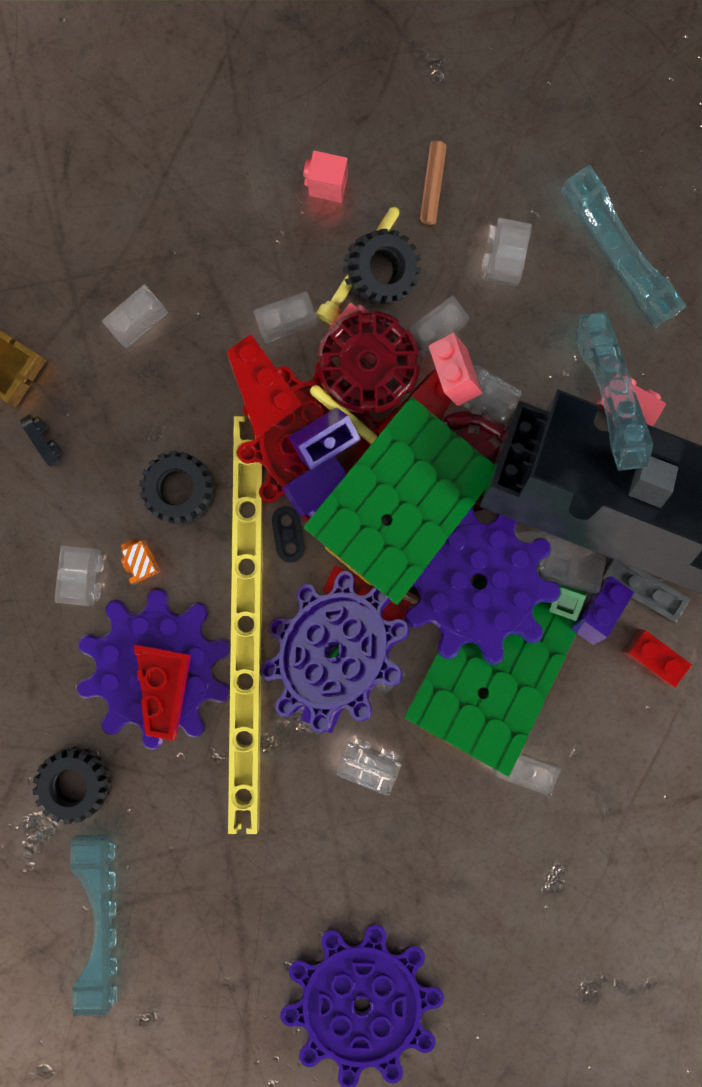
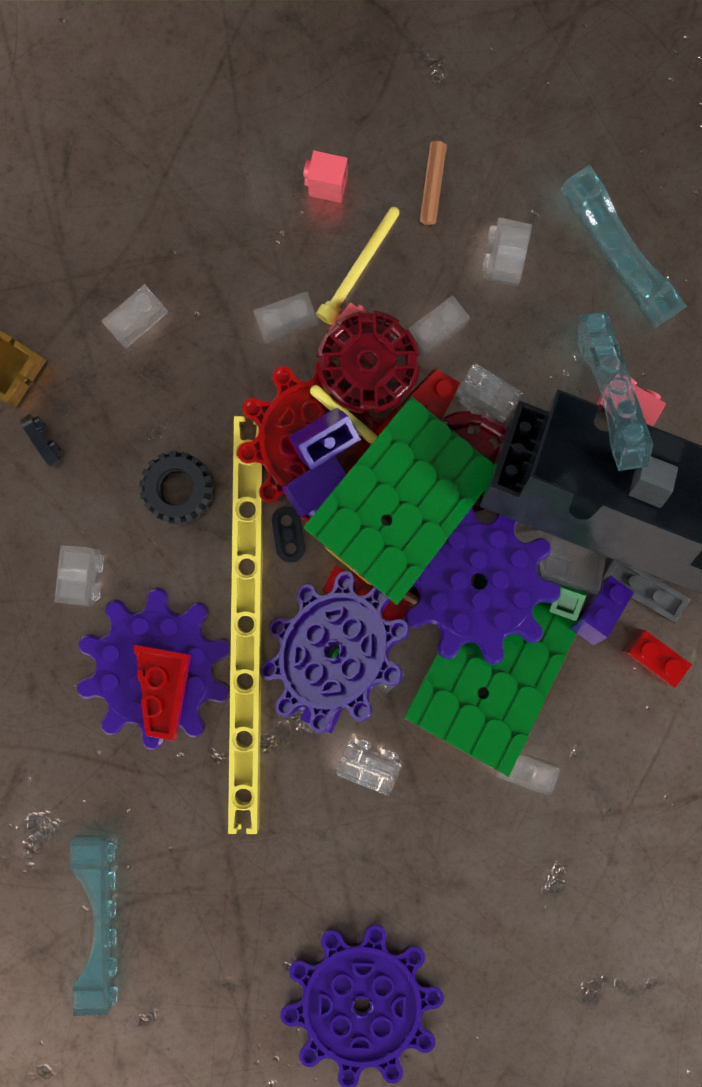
(55, 801): black tyre -> none
(138, 560): orange brick -> none
(262, 387): red wing -> none
(402, 260): black tyre -> none
(455, 369): coral brick -> none

